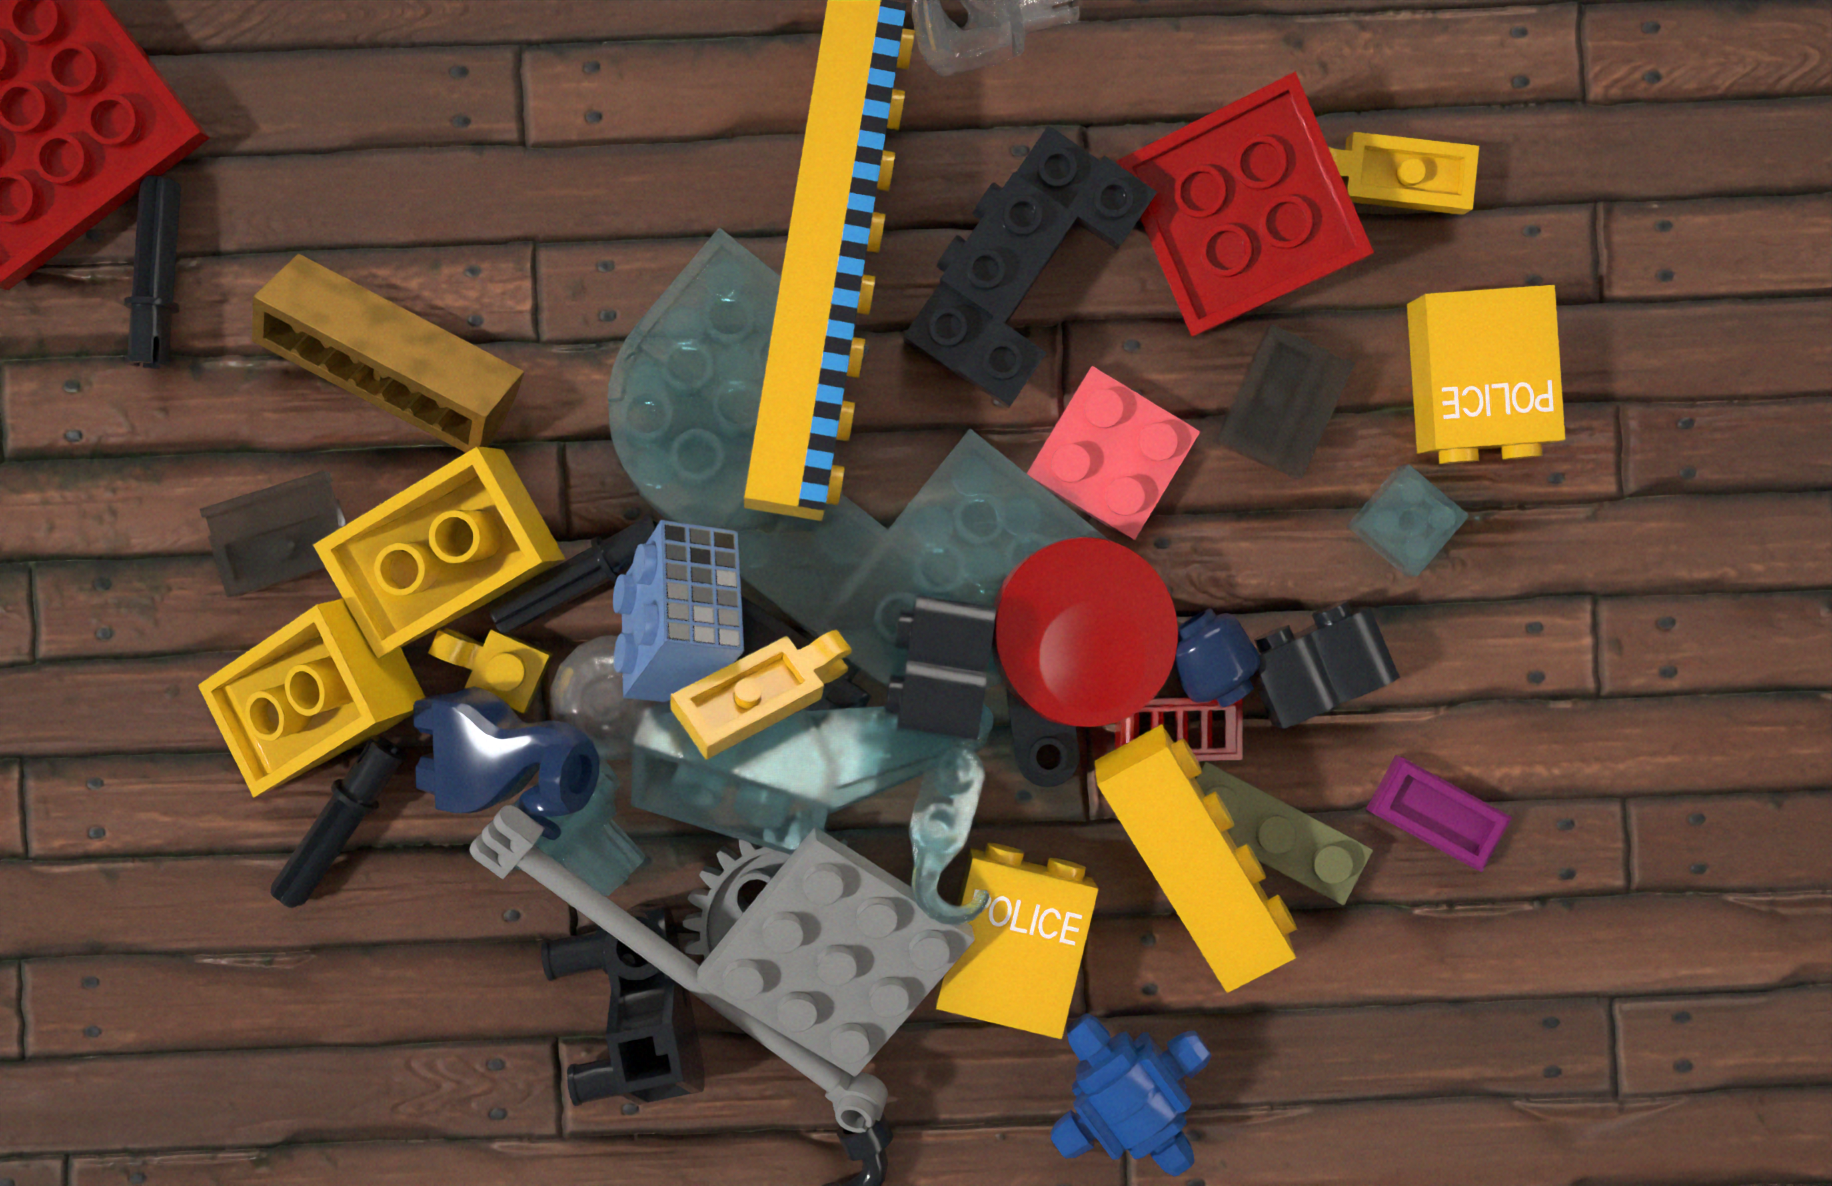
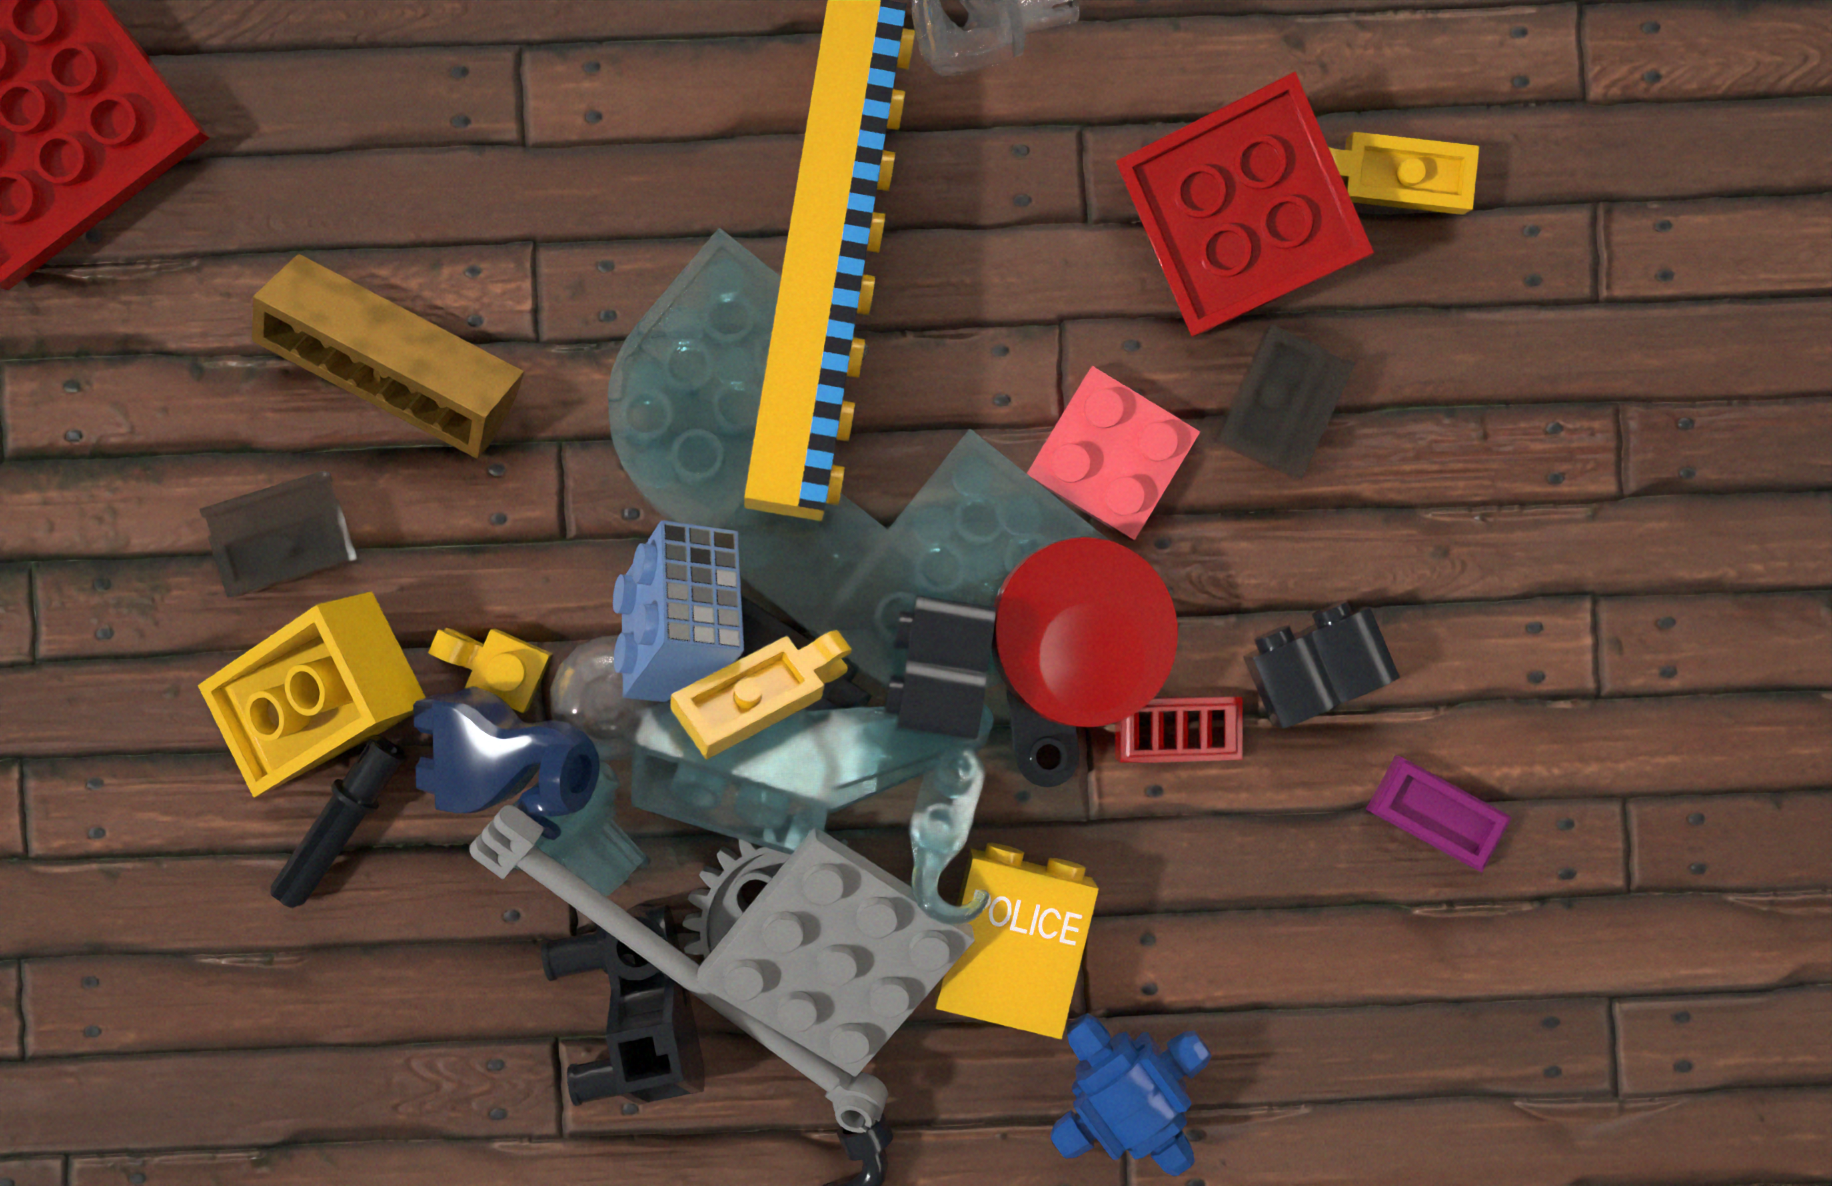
(153, 273): black axle -> none
(439, 550): yellow slope -> none
(571, 578): black axle -> none
(1007, 252): black bracket -> none
(1194, 857): yellow brick -> none
(1215, 658): dark blue head -> none
(1288, 837): olive plate -> none
(1408, 520): clear light blue piece -> none
(1486, 372): yellow brick -> none

